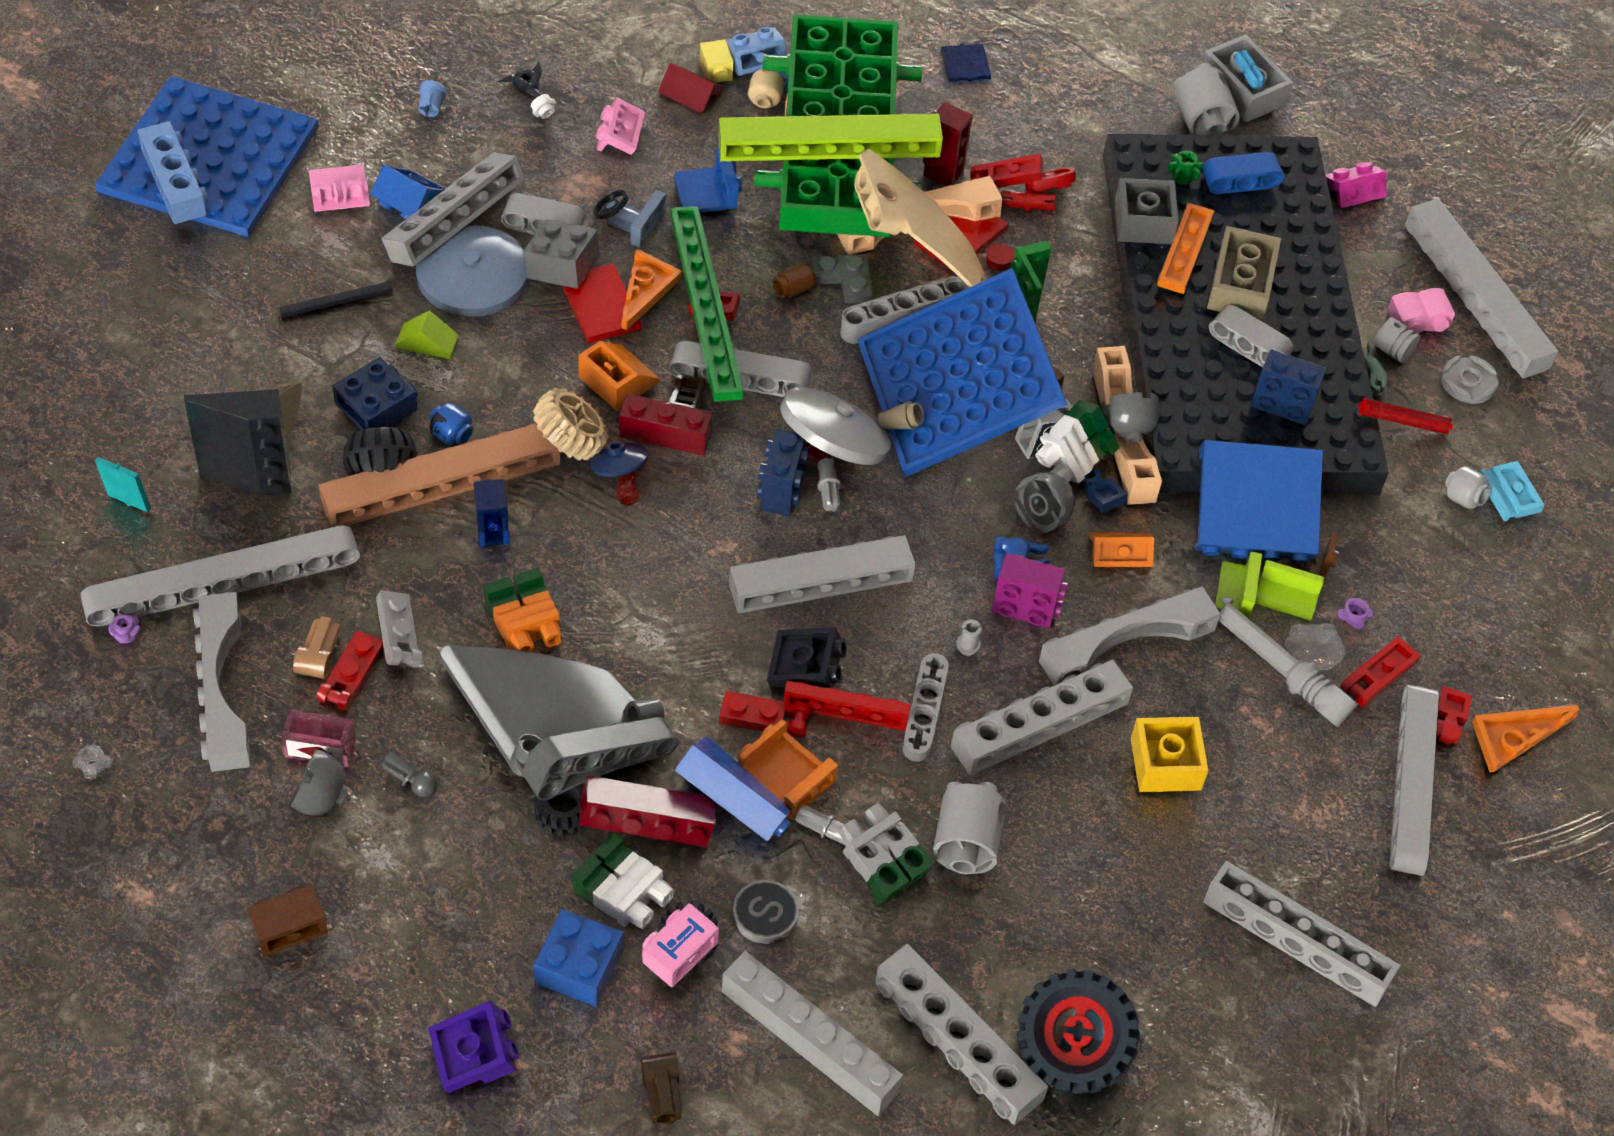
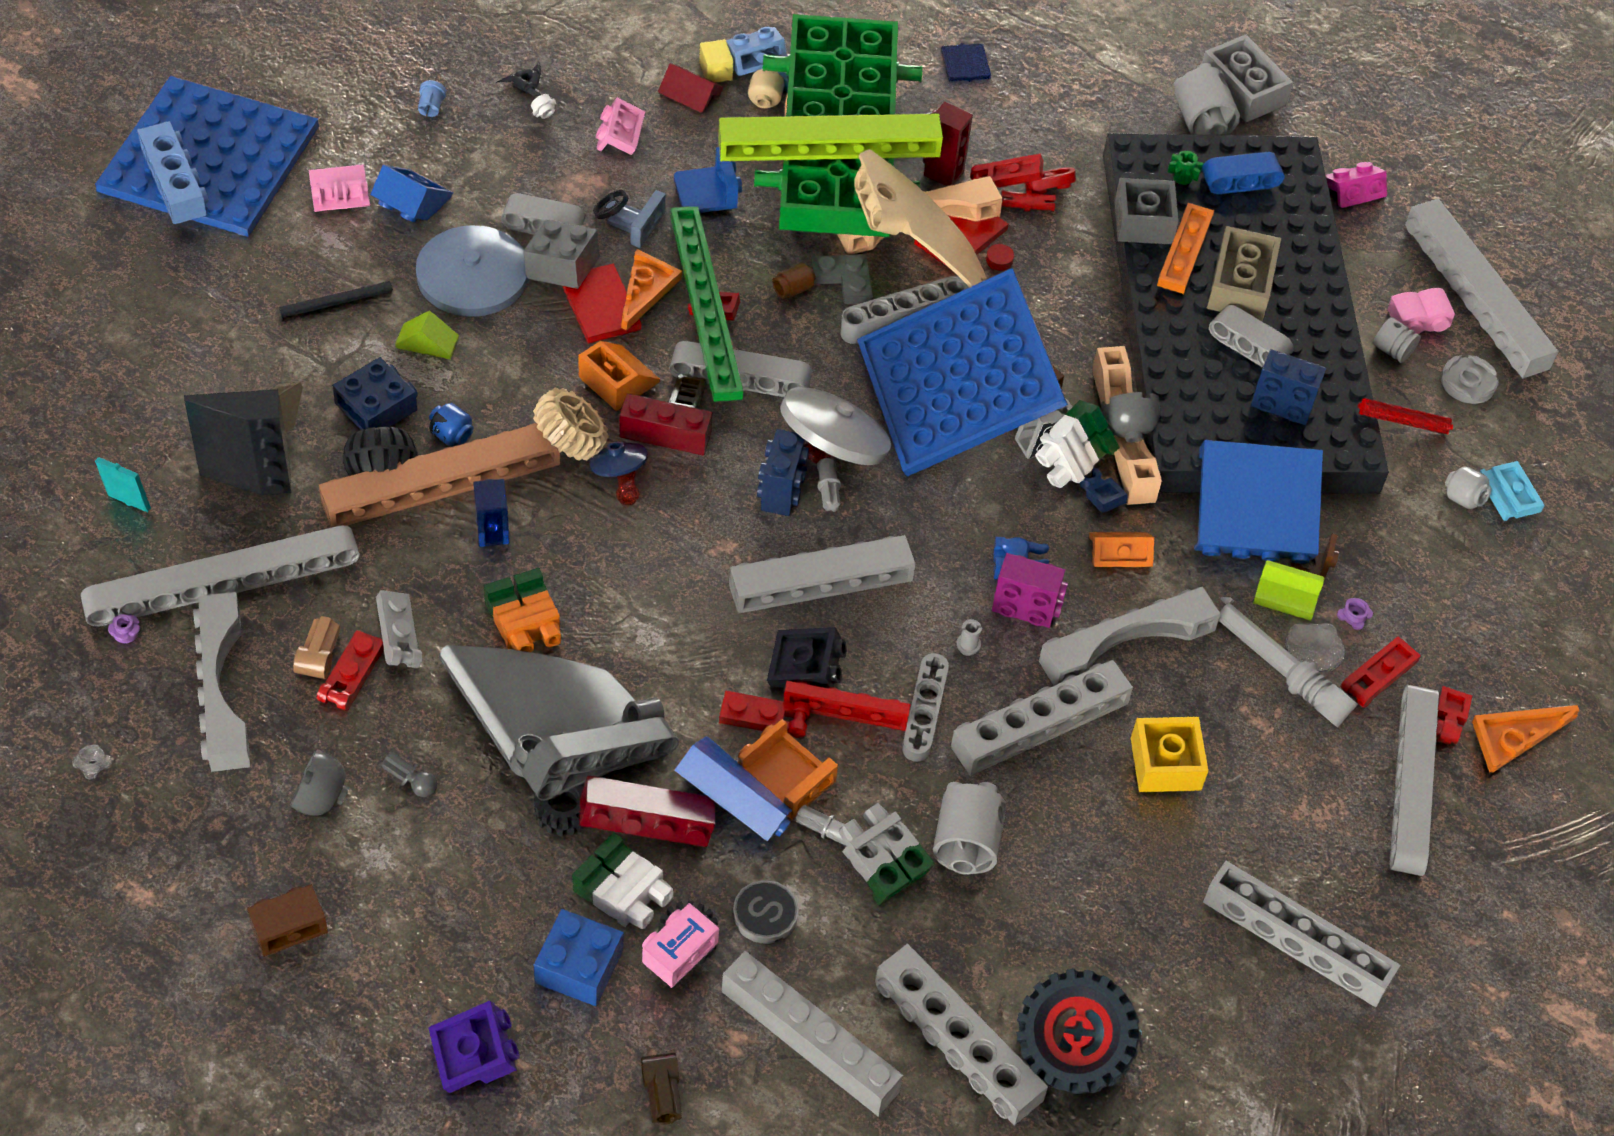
(311, 731): clear pink brick -> none
(453, 209): light grey brick -> none
(904, 416): dark tan cone -> none
(1030, 269): green bracket -> none
(1045, 501): dark grey cylinder -> none
(1239, 583): lime panel -> none
(1249, 69): dark azure piece -> none
(1377, 373): sand green arm -> none

